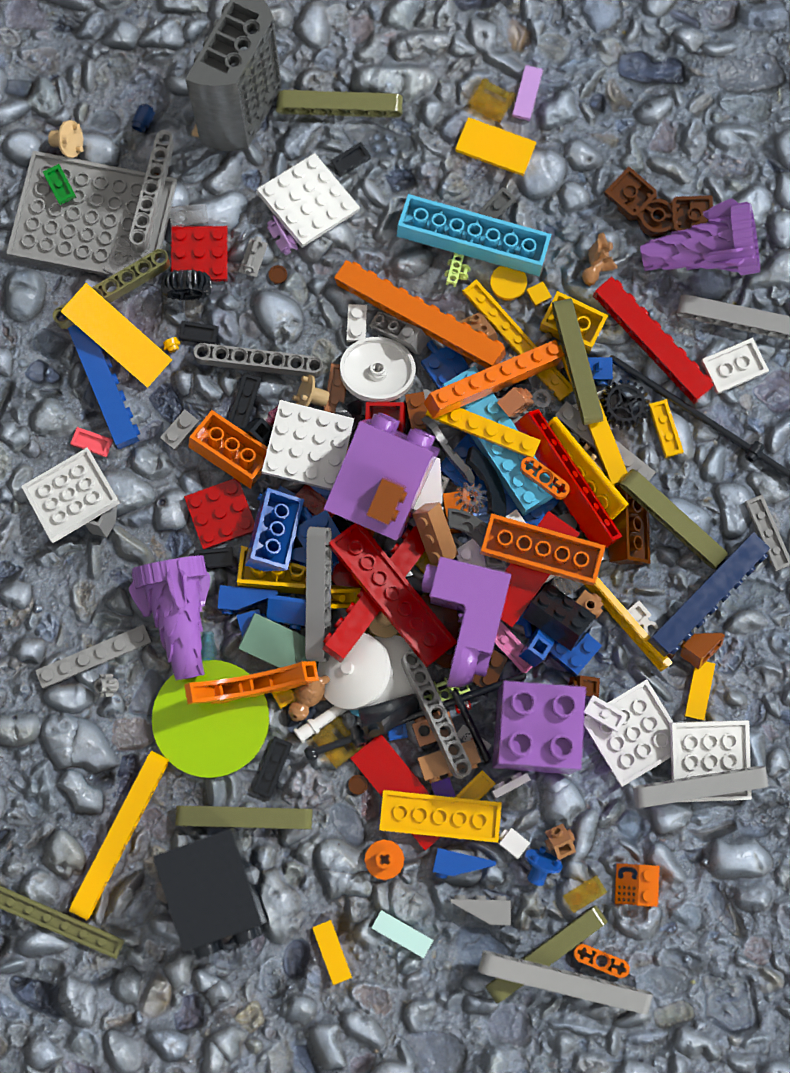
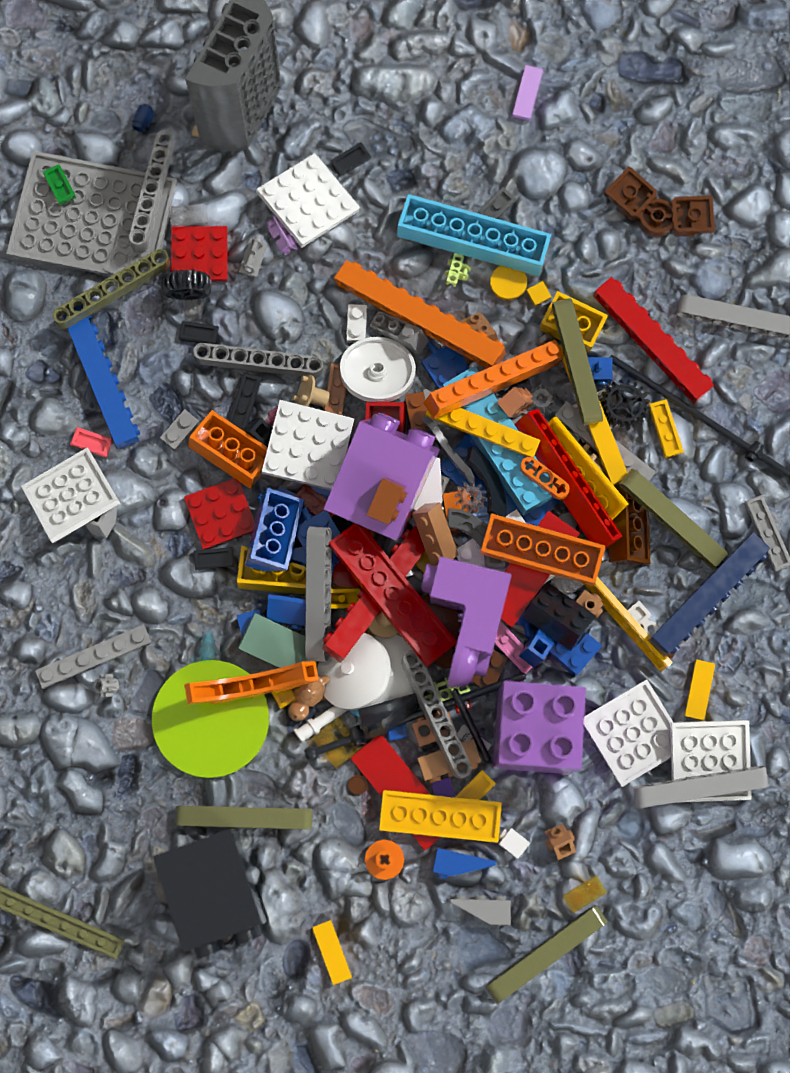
(67, 138): tan piece -> none
(116, 335): yellow tile -> none
(119, 835): yellow beam -> none
(171, 344): yellow plate -> none
(175, 595): medium lavender cone -> none
(238, 599): blue slope -> none
(272, 767): black tile -> none
(277, 274): reddish brown piece -> none
(339, 103): olive beam -> none
(352, 410): black plate -> none
(402, 934): light aqua tile -> none
(488, 104): clear yellow plate -> none
(495, 146): yellow tile -> none
(503, 788): white plate -> none
(514, 335): yellow tile -> none
(542, 864): blue piece -> none
(565, 982): light grey beam -> none
(591, 683): reddish brown bracket -> none
(598, 260): medium nougat animal -> none
(605, 713): white plate -> none
(617, 961): orange beam -> none
(637, 884): orange slope -> none
(701, 647): dark orange slope -> none
(722, 243): medium lavender cone -> none
(735, 365): white plate -> none

